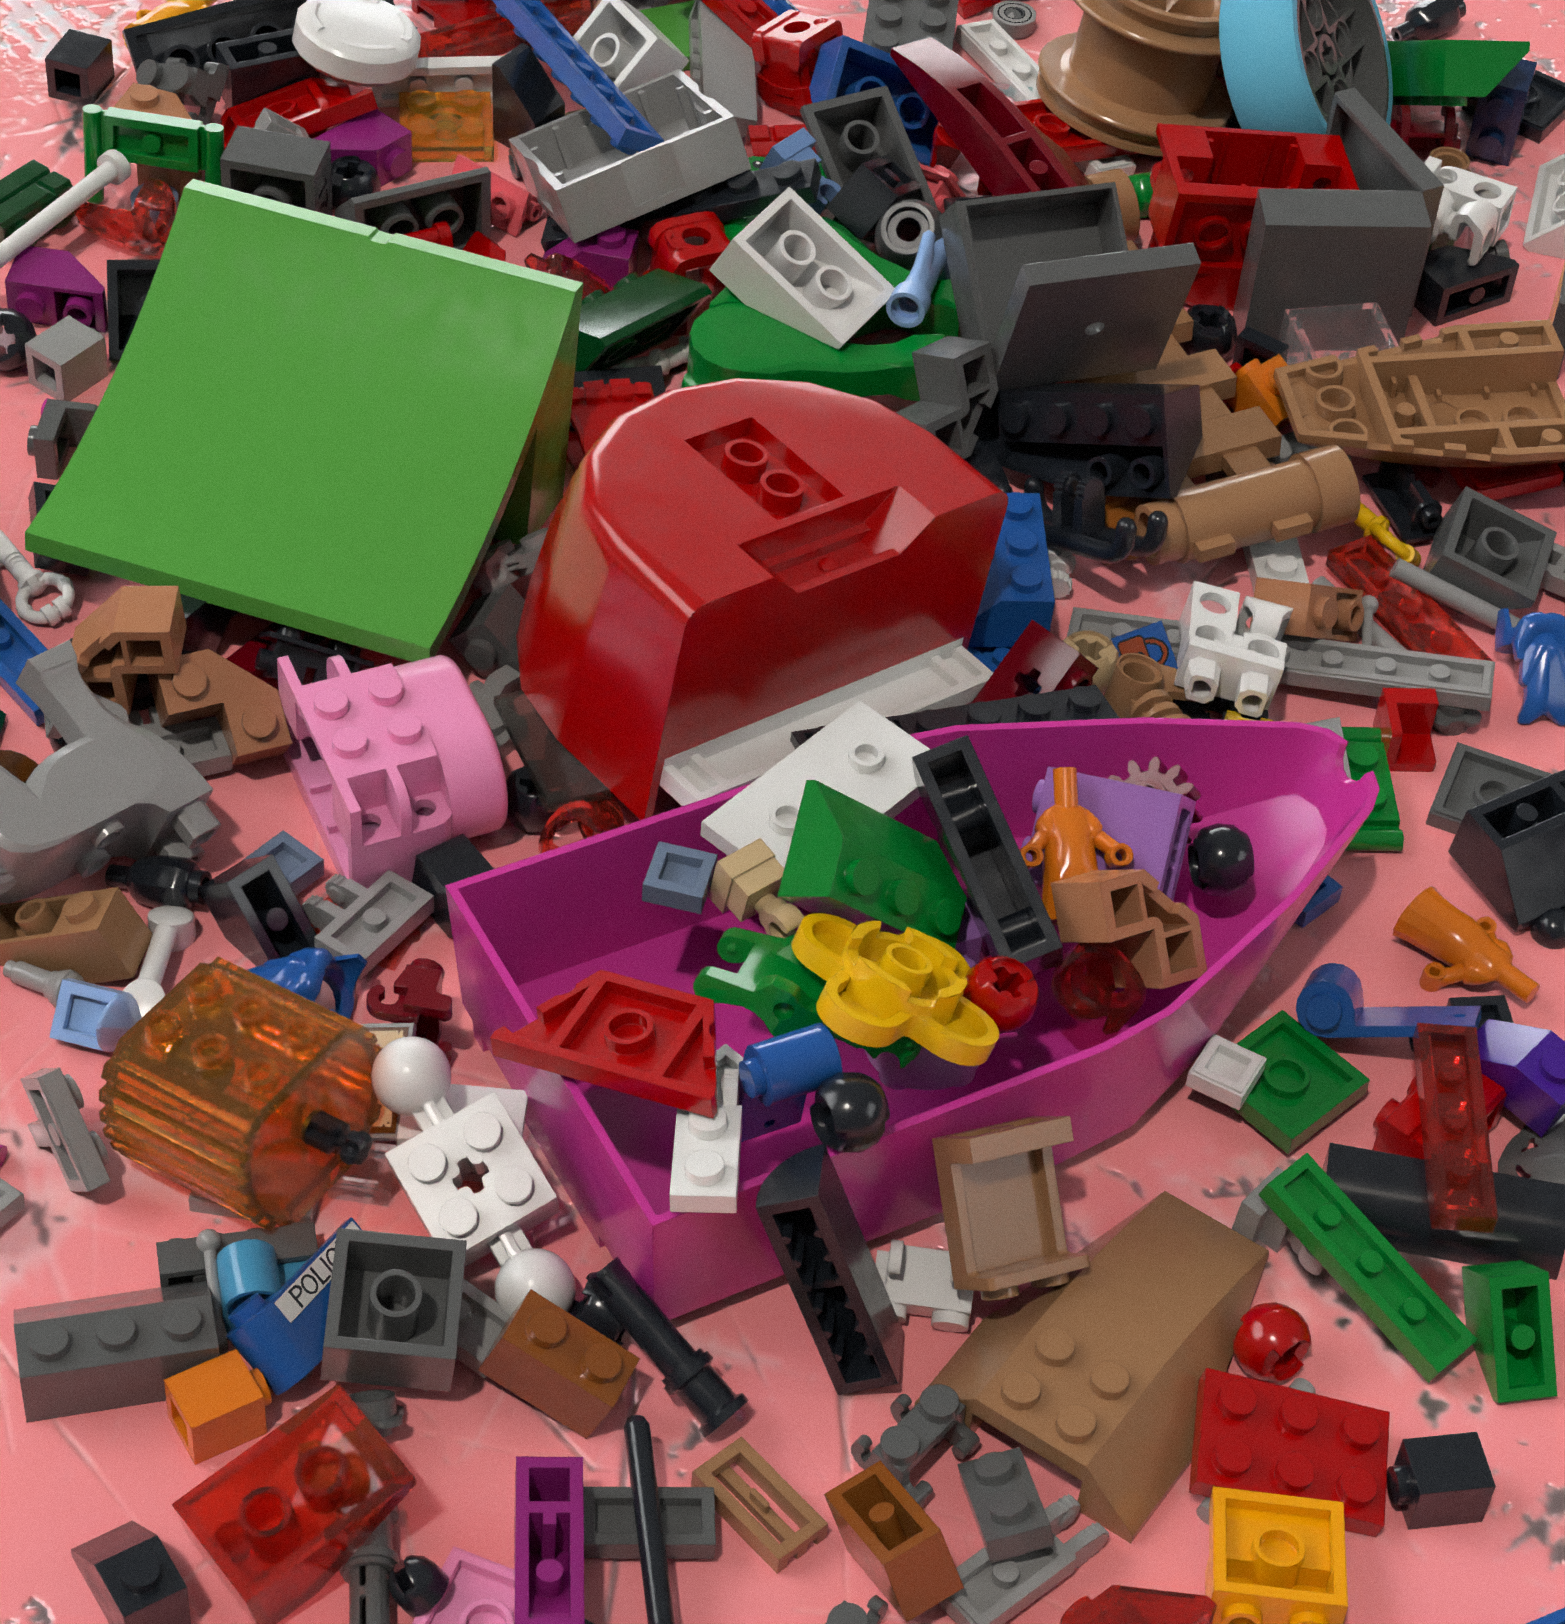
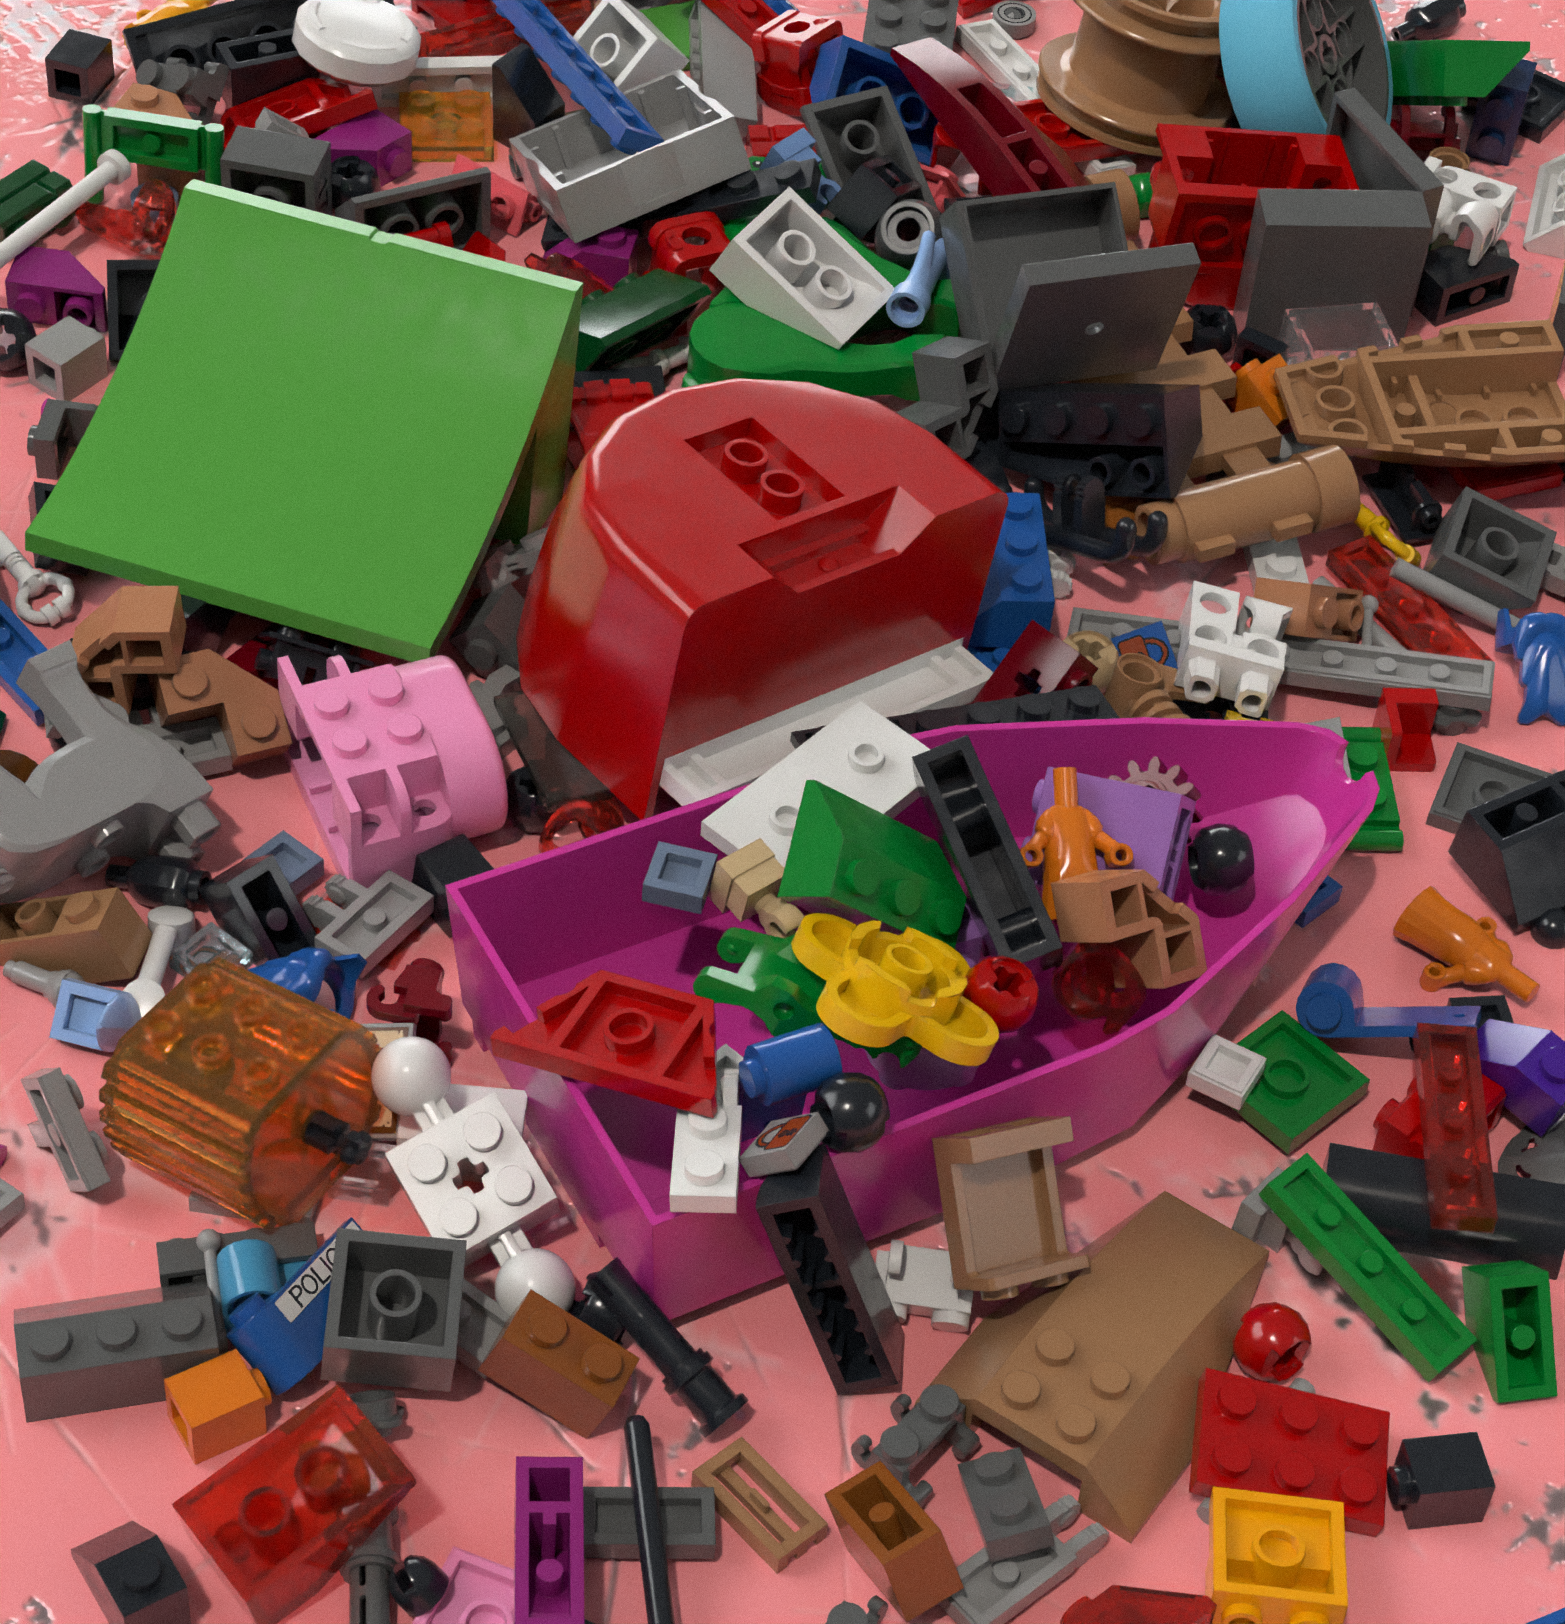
(206, 947): none -> clear light blue tile
(784, 1145): none -> light grey tile

